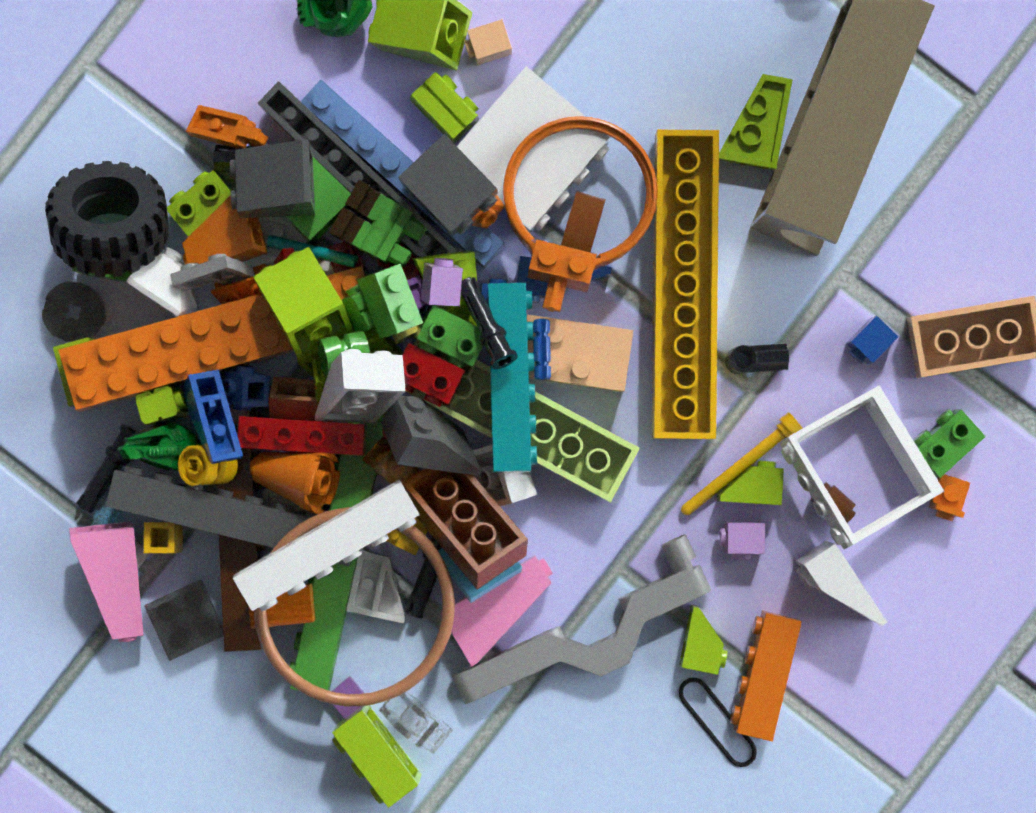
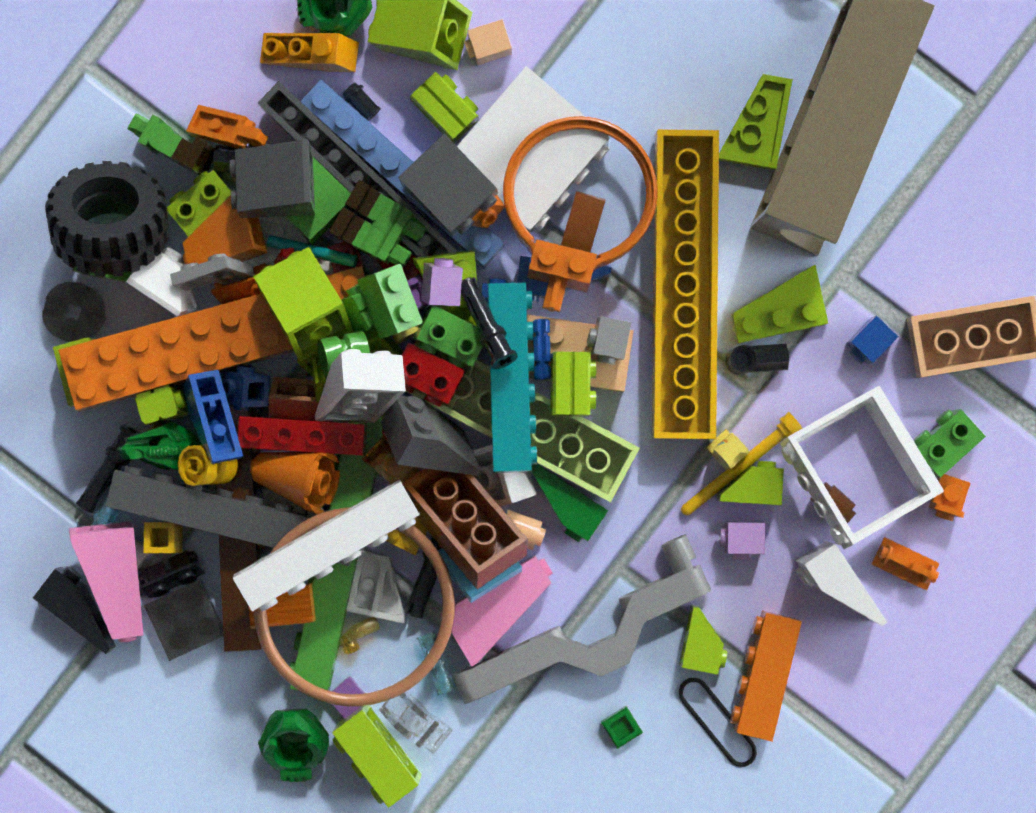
(72, 603): none -> black slope
(158, 581): none -> black hinge
(161, 138): none -> hips
(293, 743): none -> green helmet
(310, 51): none -> light orange slope
(356, 632): none -> clear yellow arm
(361, 101): none -> black pin
(440, 672): none -> clear light blue pin
(529, 527): none -> light nougat brick
(571, 384): none -> lime brick
(572, 507): none -> green slope
(609, 339): none -> light grey brick
(621, 727): none -> green tile
(727, 449): none -> light yellow leg
(785, 309): none -> lime wing
(906, 564): none -> orange hinge

